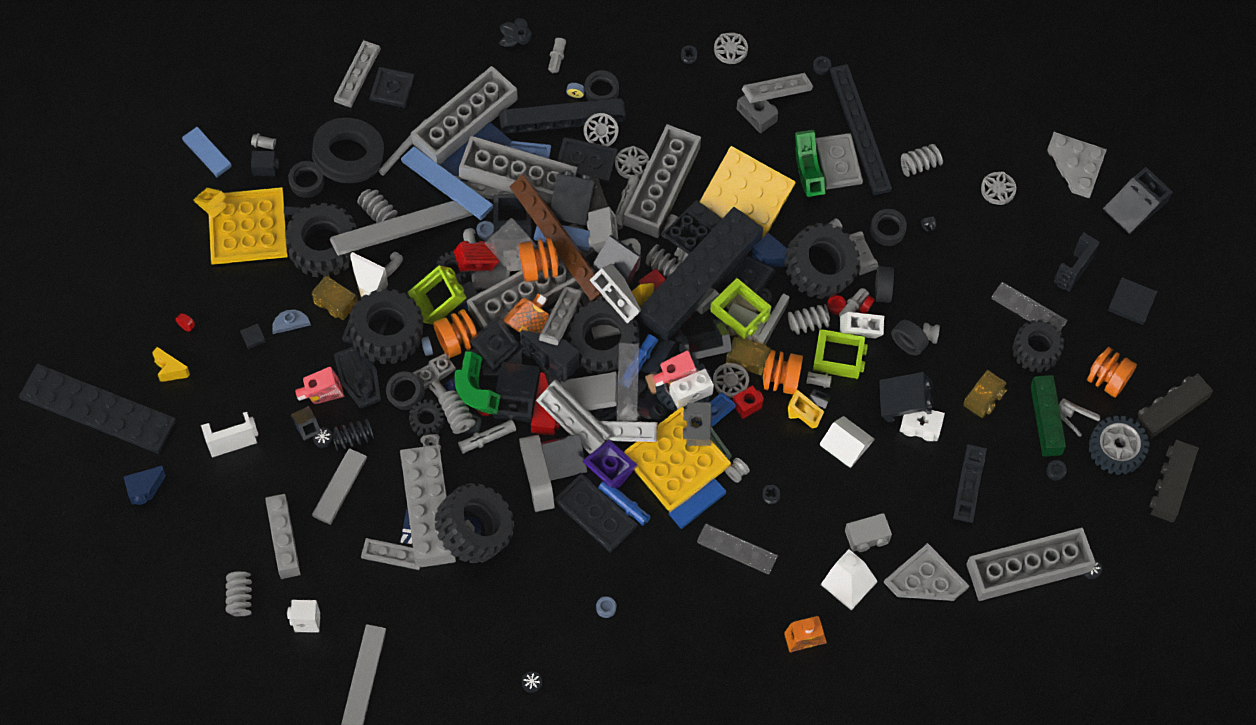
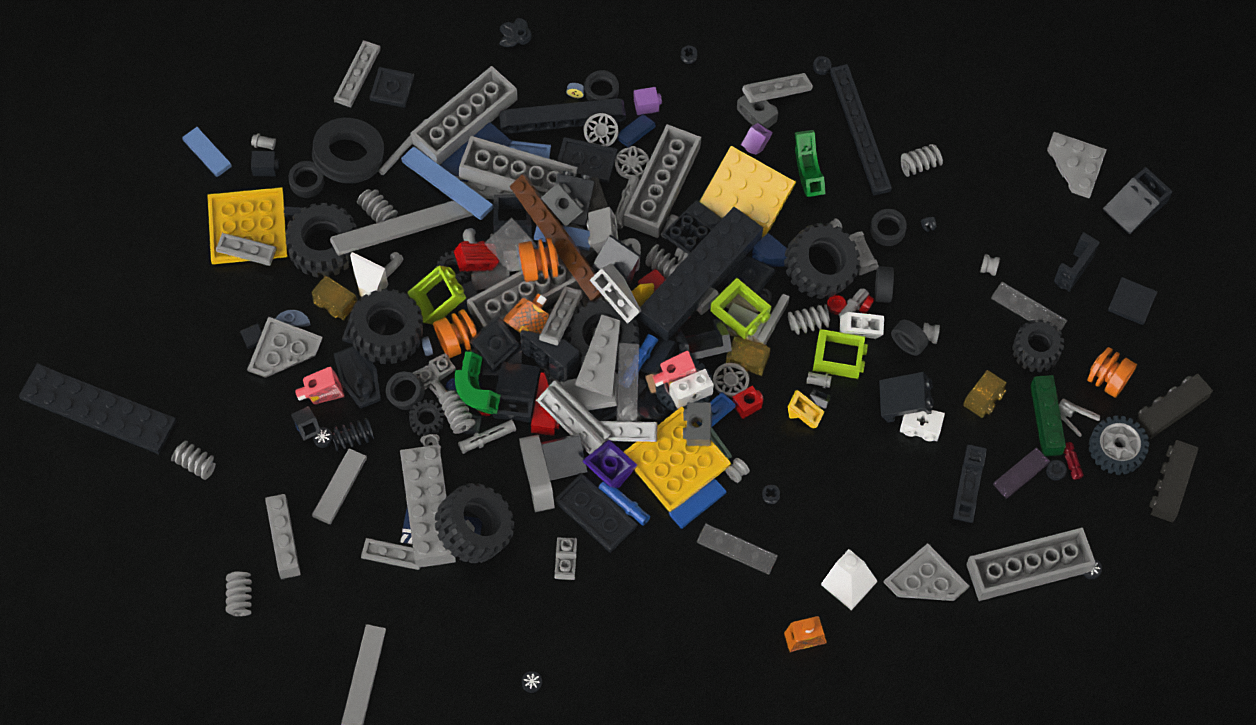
(144, 484): dark blue slope -> none
(171, 368): yellow slope -> none
(185, 322): red tile -> none
(193, 460): none -> light grey piece
(211, 201): yellow slope -> none
(230, 438): white panel -> none
(246, 249): none -> light grey tile
(282, 347): none -> light grey plate
(304, 615): white brick -> none
(484, 230): sand blue tile -> none
(553, 198): none -> dark grey brick
(557, 55): light grey axle -> none
(565, 558): none -> light grey slope
(600, 361): none -> light grey wing
(606, 607): sand blue tile -> none
(635, 130): none -> dark blue tile
(647, 100): none -> medium lavender brick
(730, 48): light grey wheel -> none
(756, 139): none -> medium lavender brick
(782, 372): orange wheel -> none
(838, 161): light grey tile -> none
(846, 441): white slope -> none
(868, 533): light grey brick -> none
(990, 264): none -> light grey wheel
(998, 188): light grey wheel -> none
(1021, 473): none -> clear purple tile
(1072, 461): none -> dark red axle

